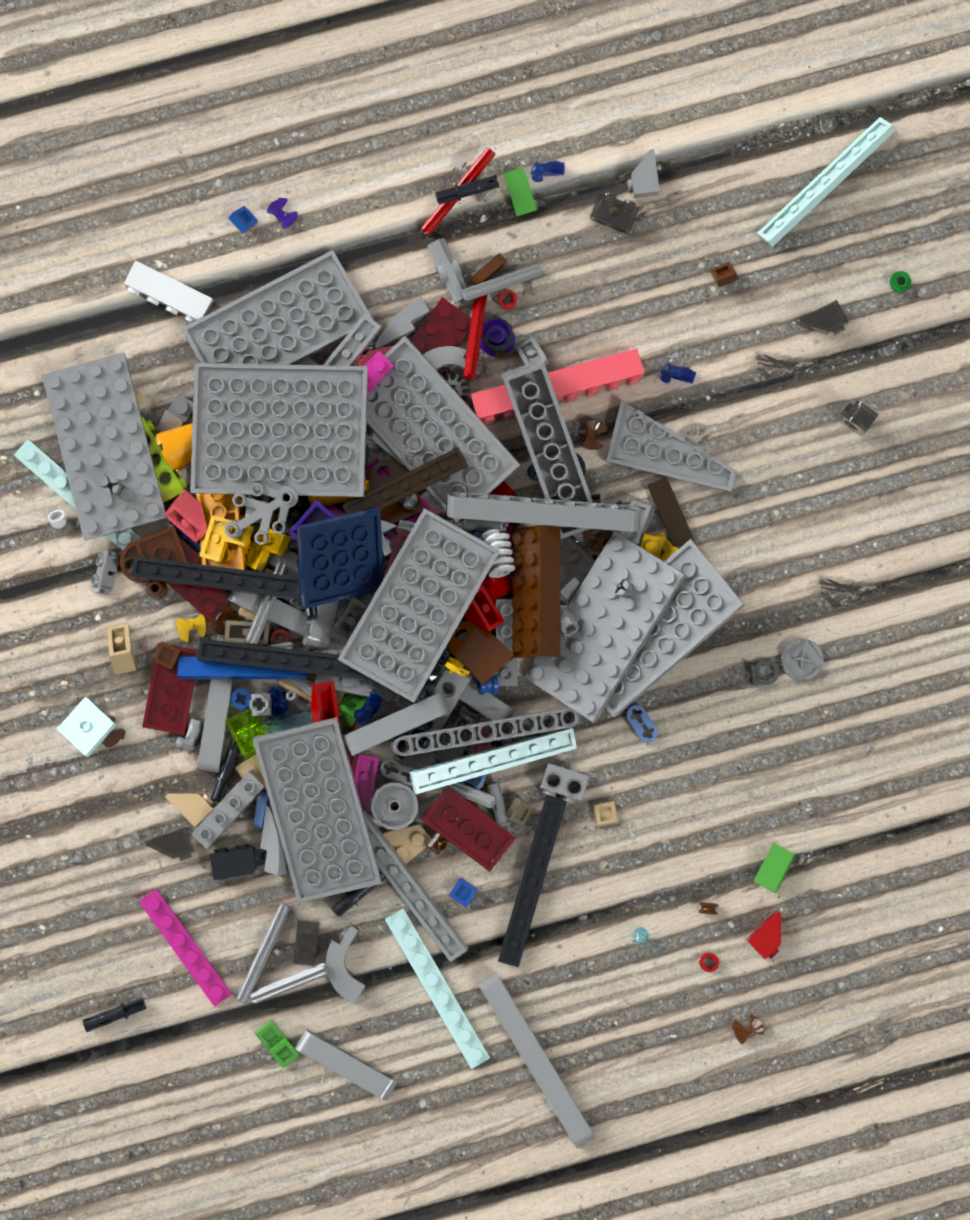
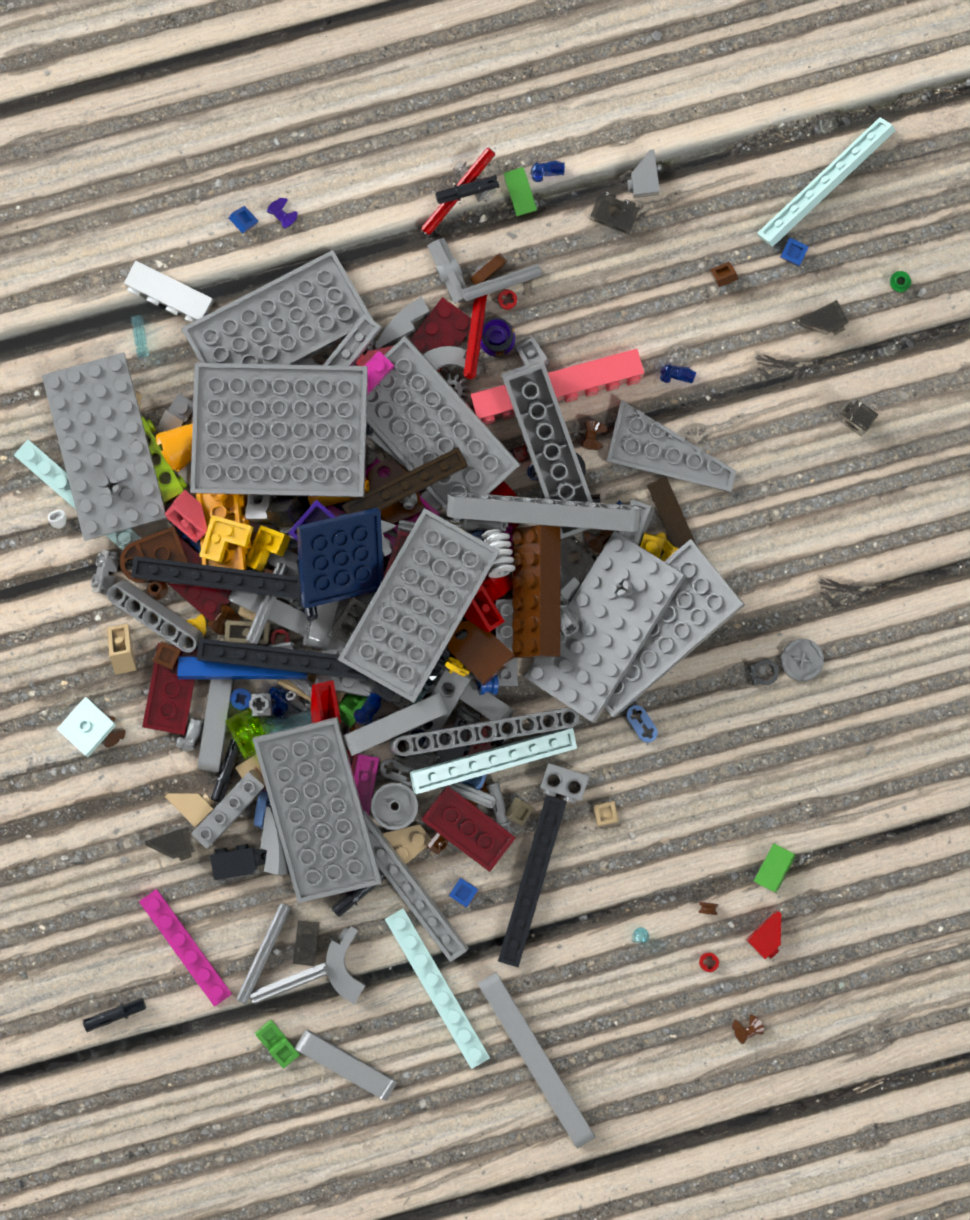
(139, 336): none -> clear light blue axle
(145, 616): none -> light grey beam
(264, 511): light grey plant -> none
(520, 453): none -> clear red piece
(794, 252): none -> blue plate

